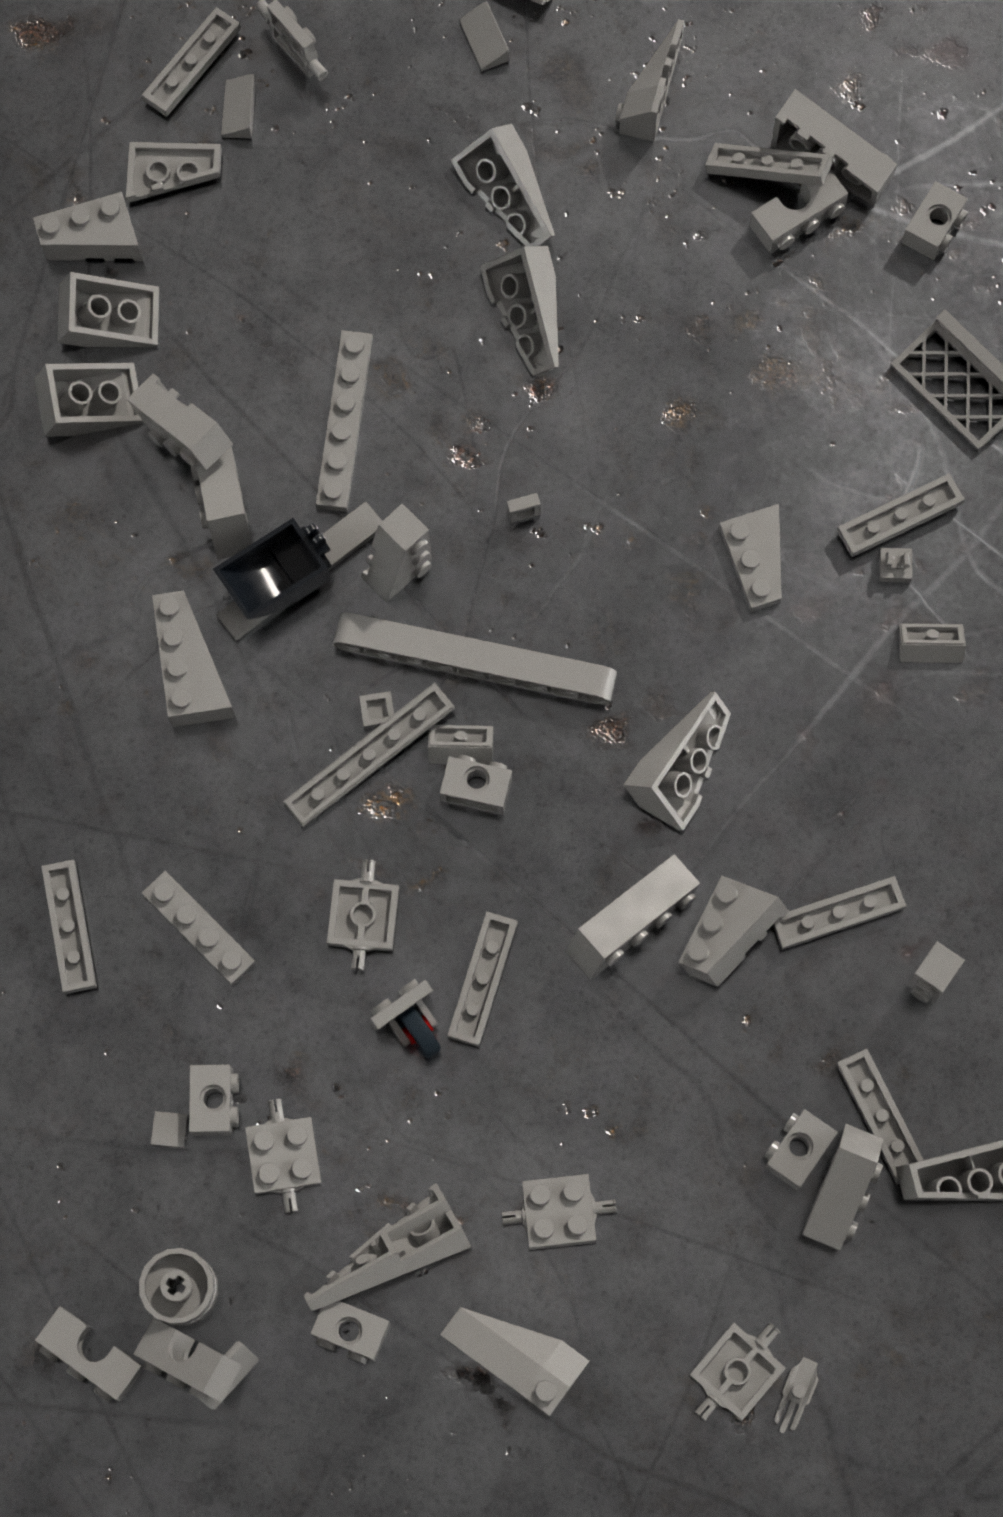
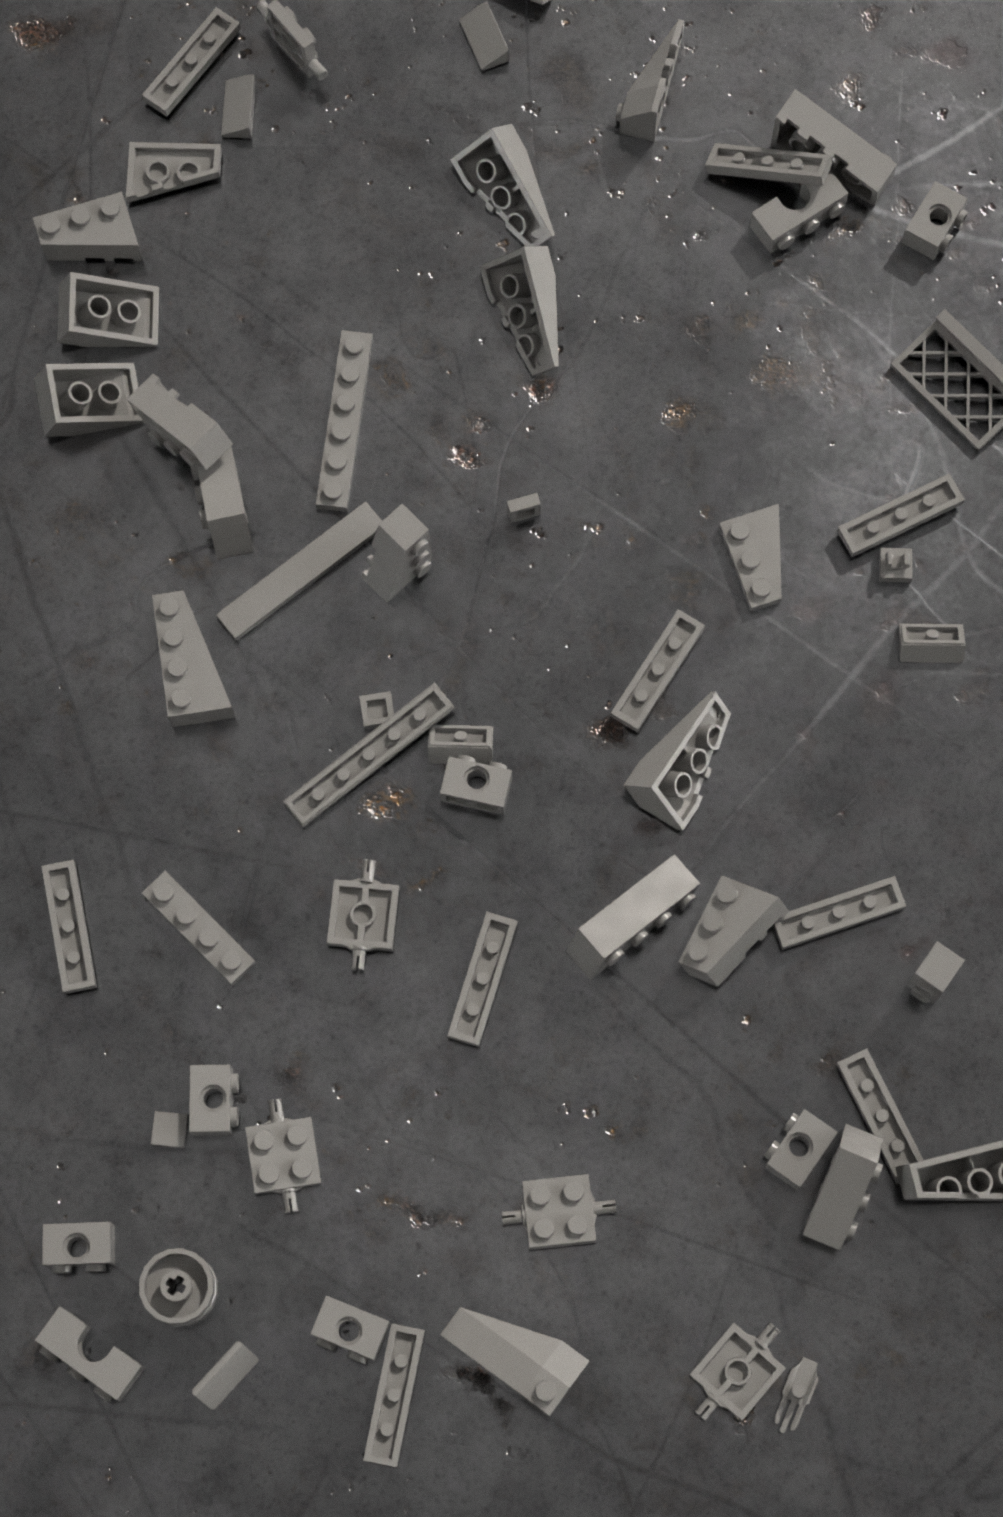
(59, 1238): none -> light grey brick
(205, 1370): light grey arch -> none
(276, 569): black piece -> none
(394, 1395): none -> light grey plate
(416, 1028): plate -> none
(416, 1240): light grey wedge -> none
(475, 658): light grey beam -> none
(657, 670): none -> light grey plate

